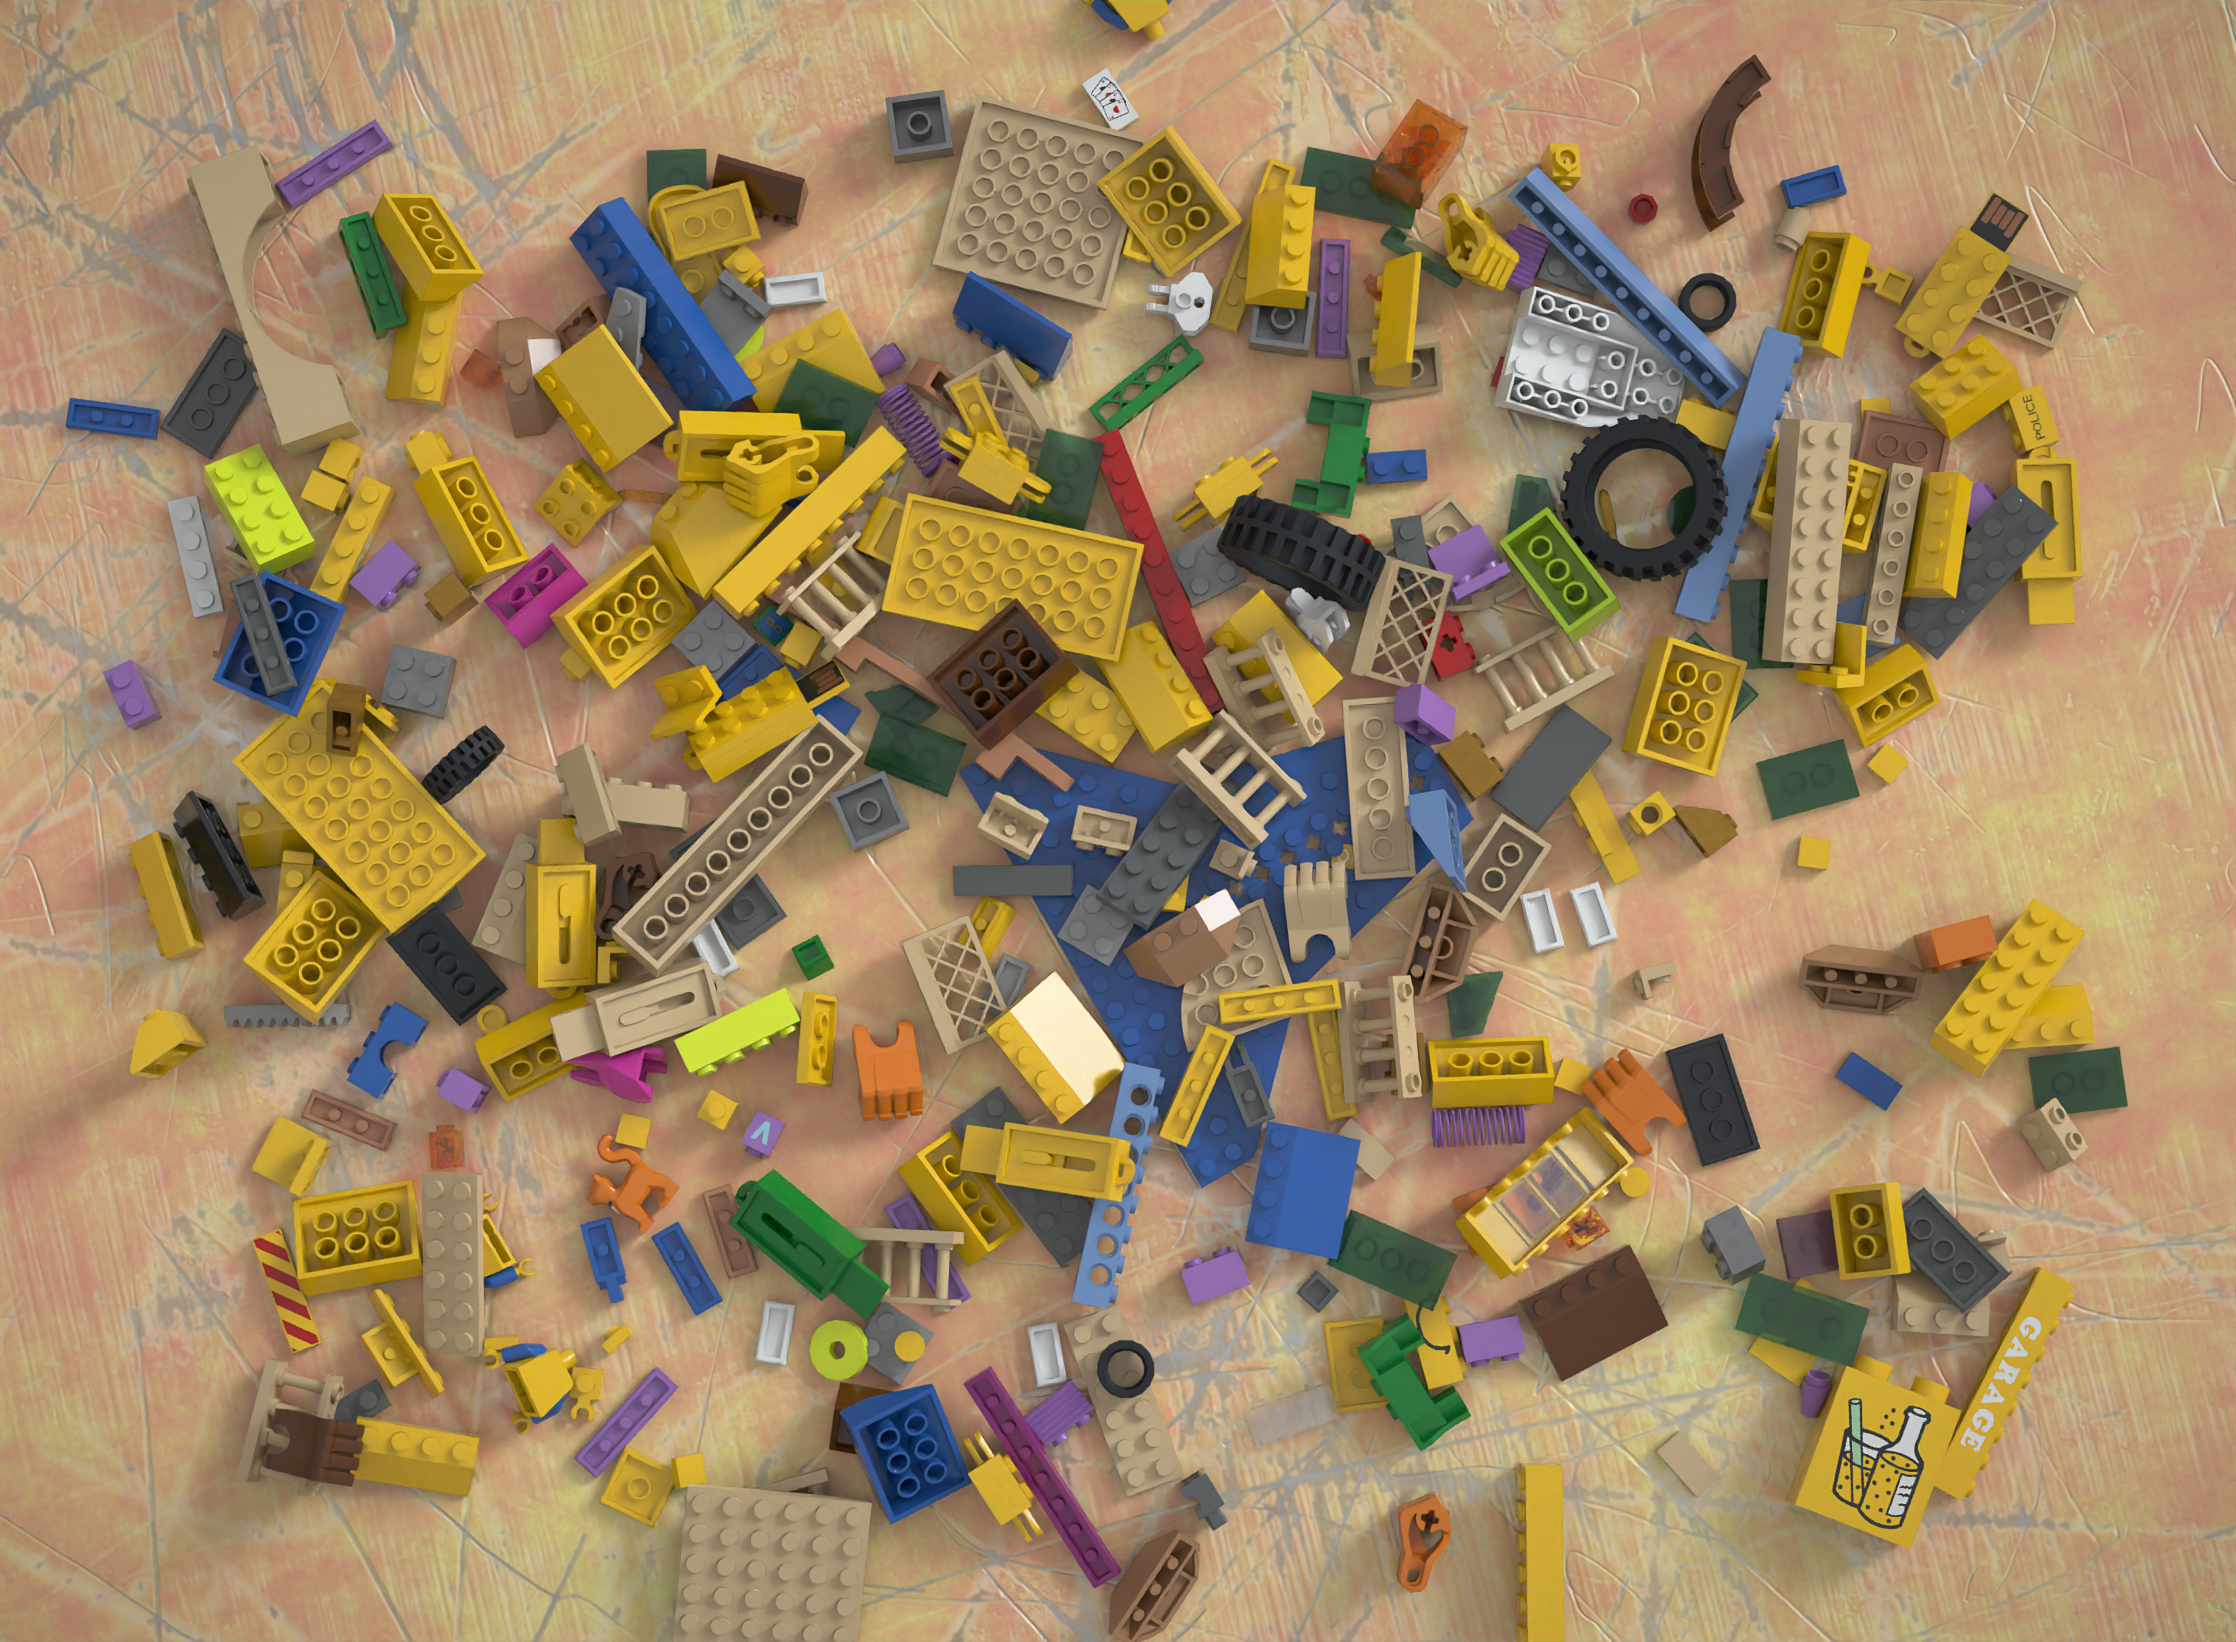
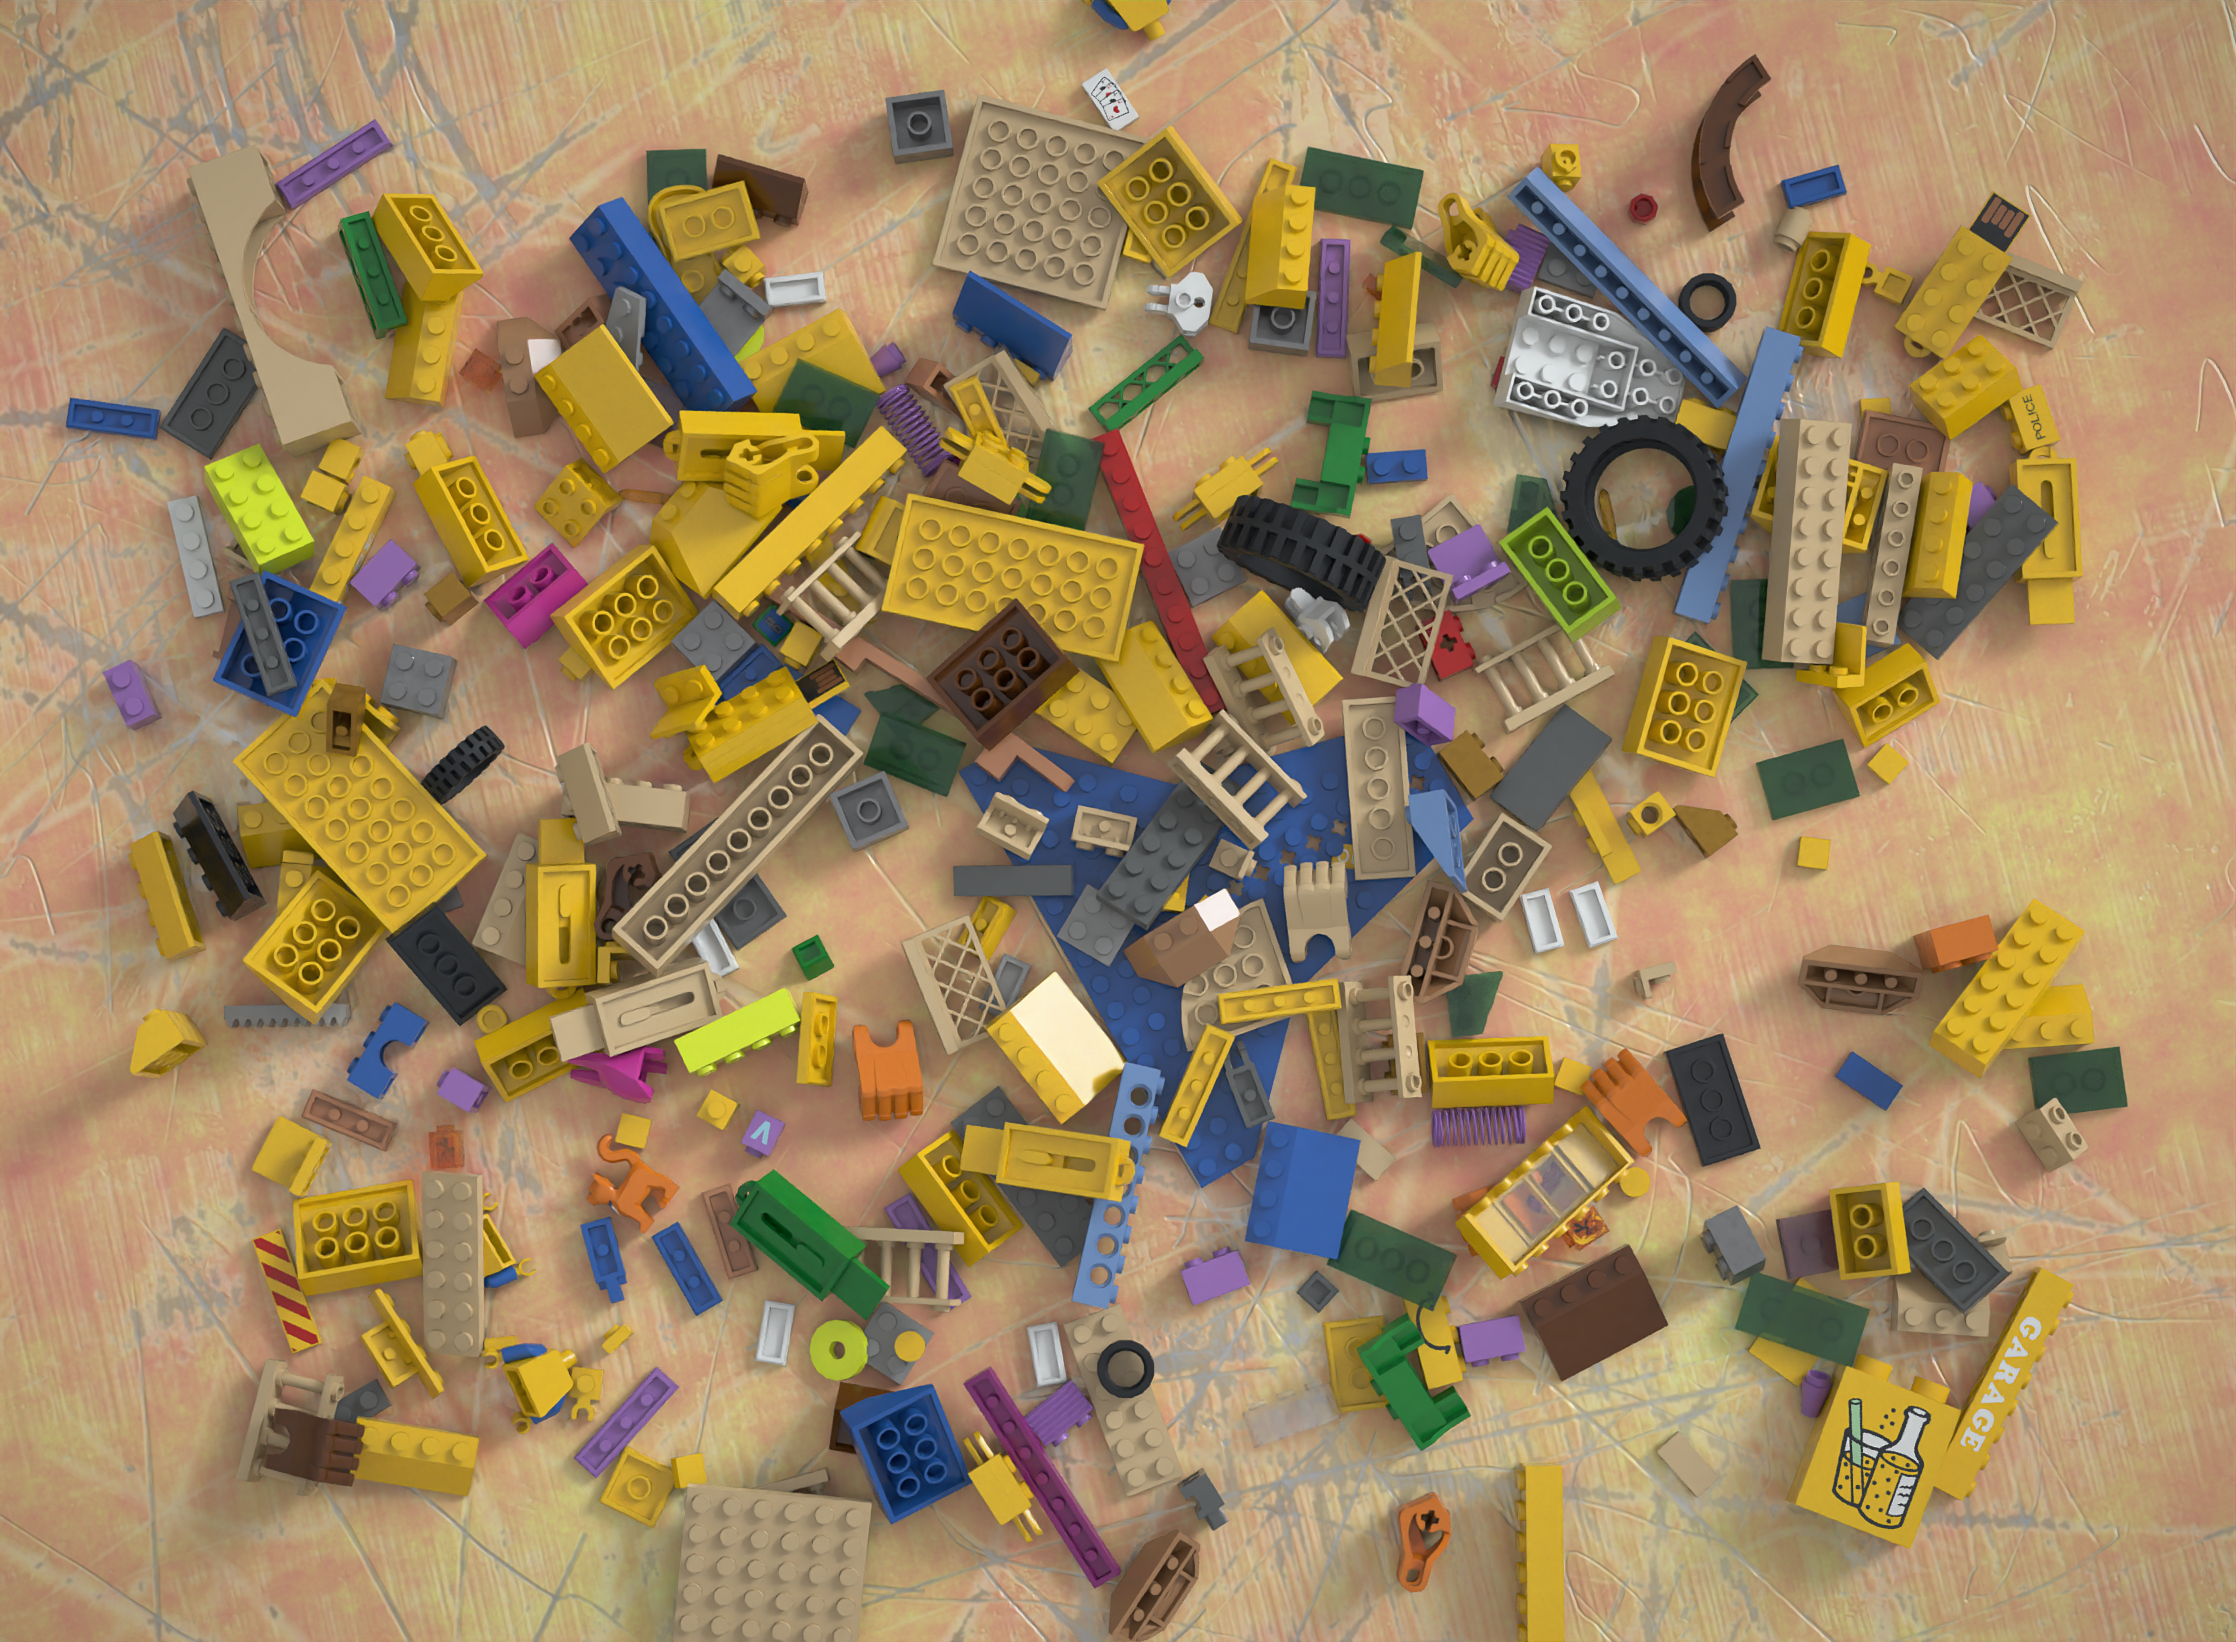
(1418, 154): clear orange brick -> none

